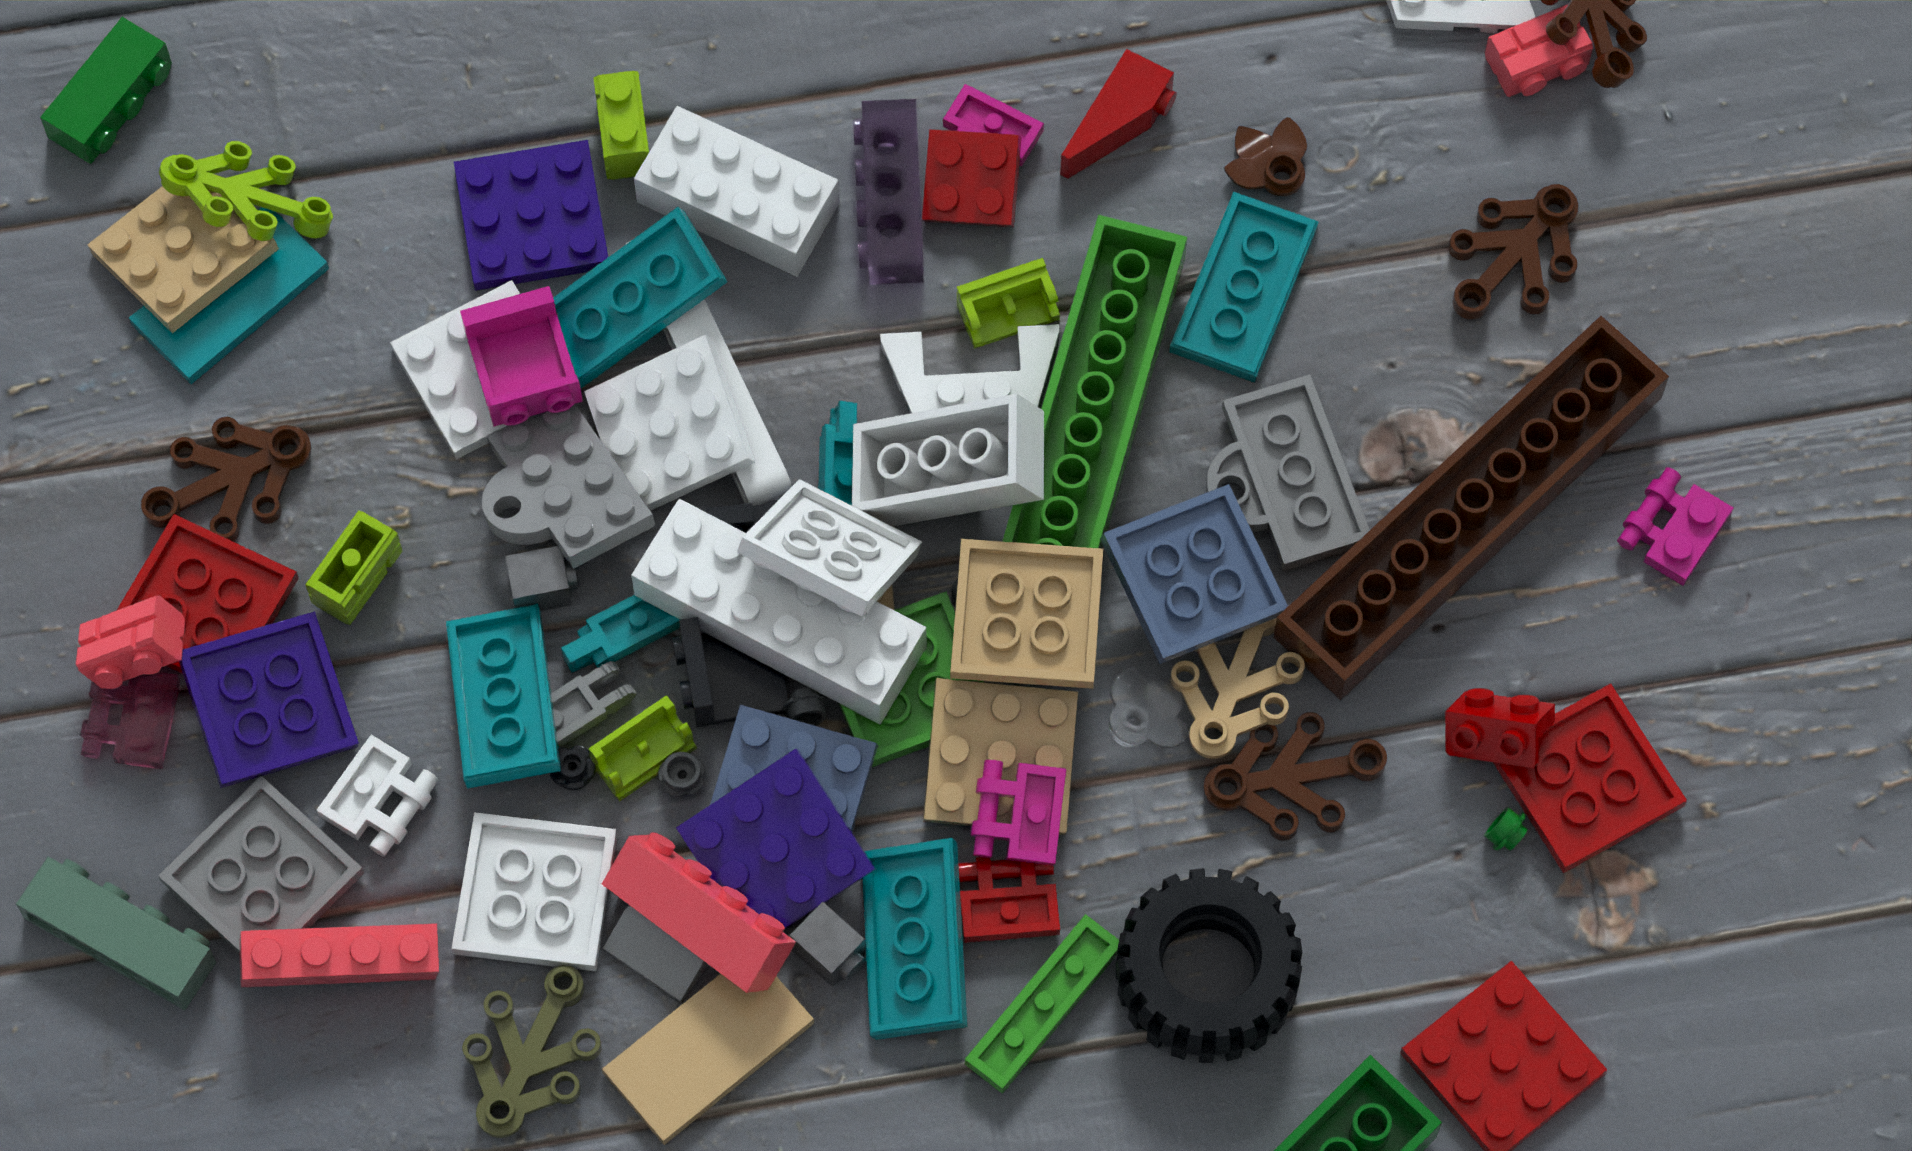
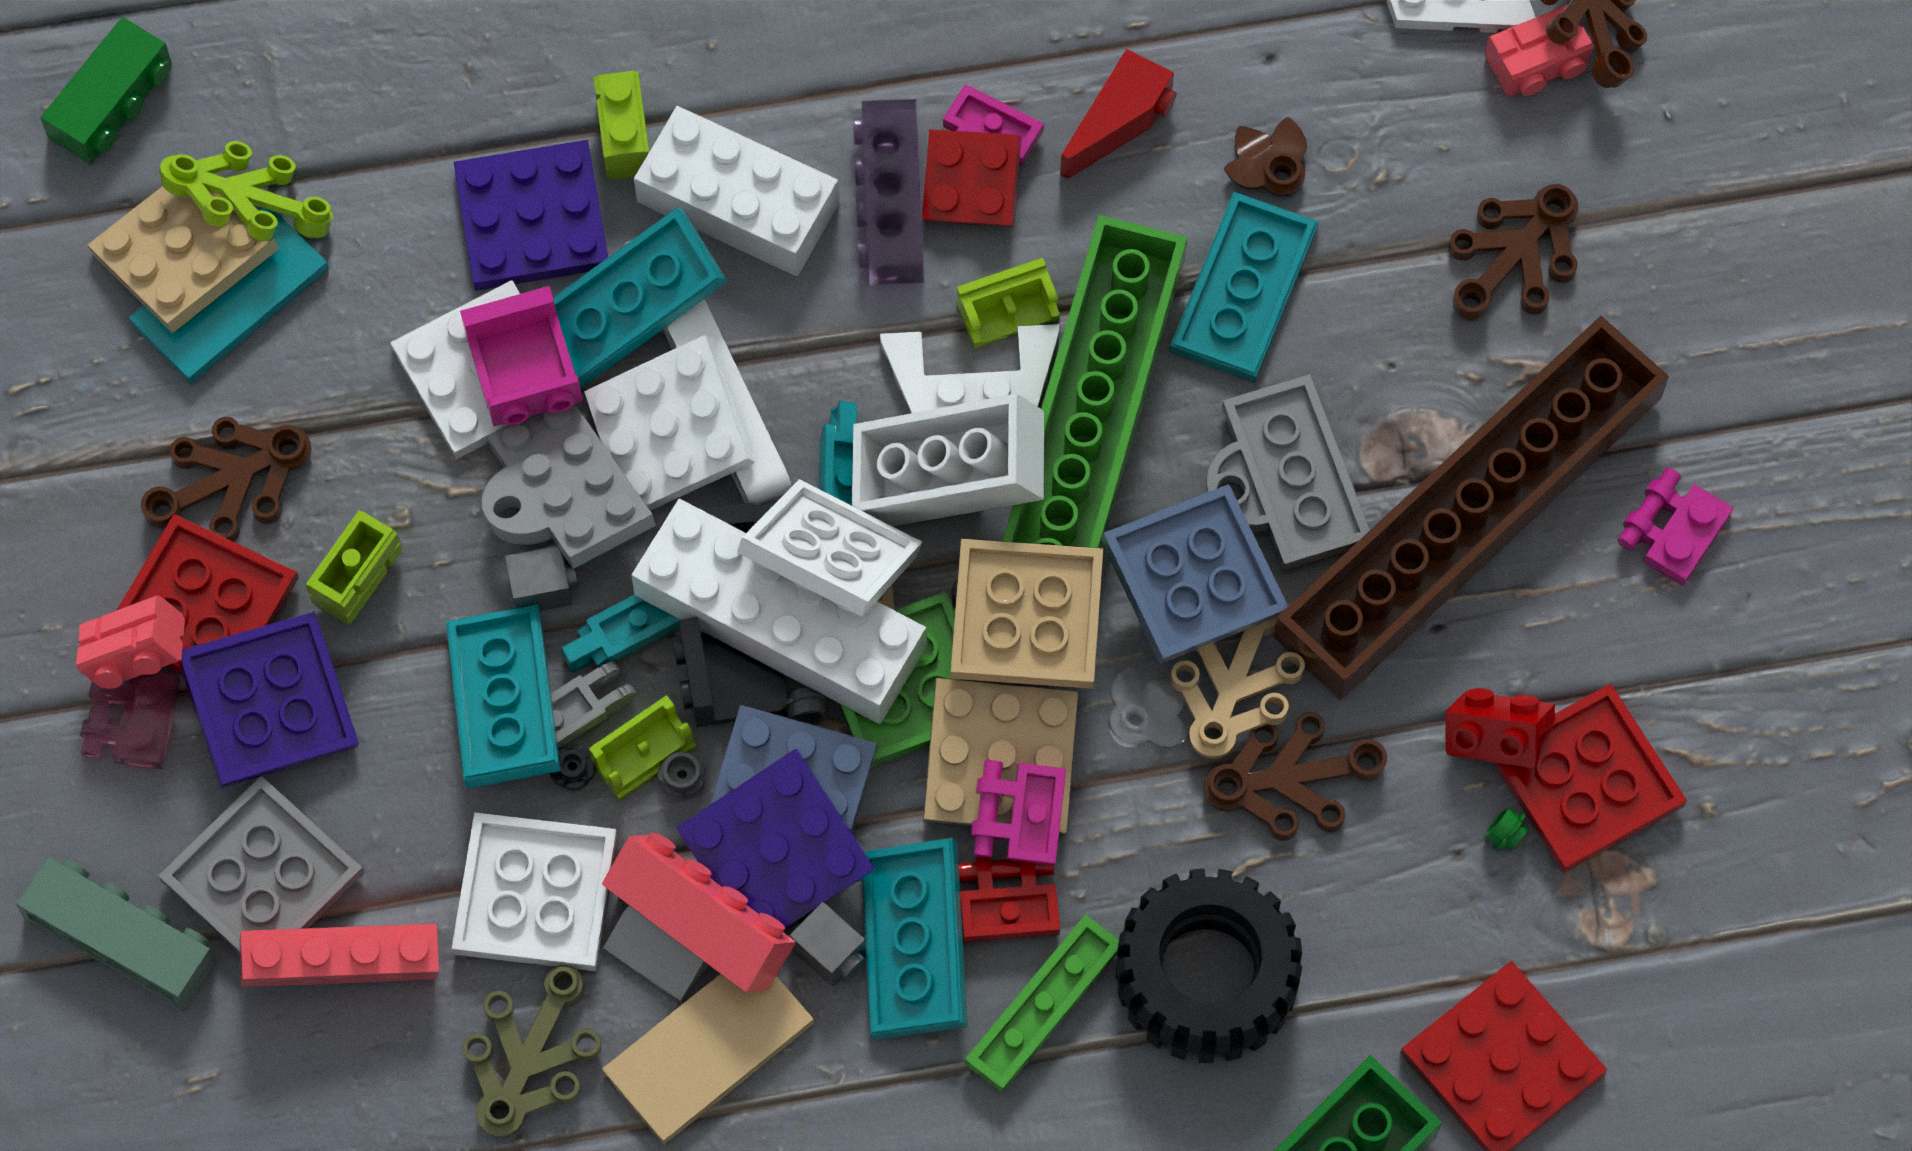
(365, 788): white plate -> none

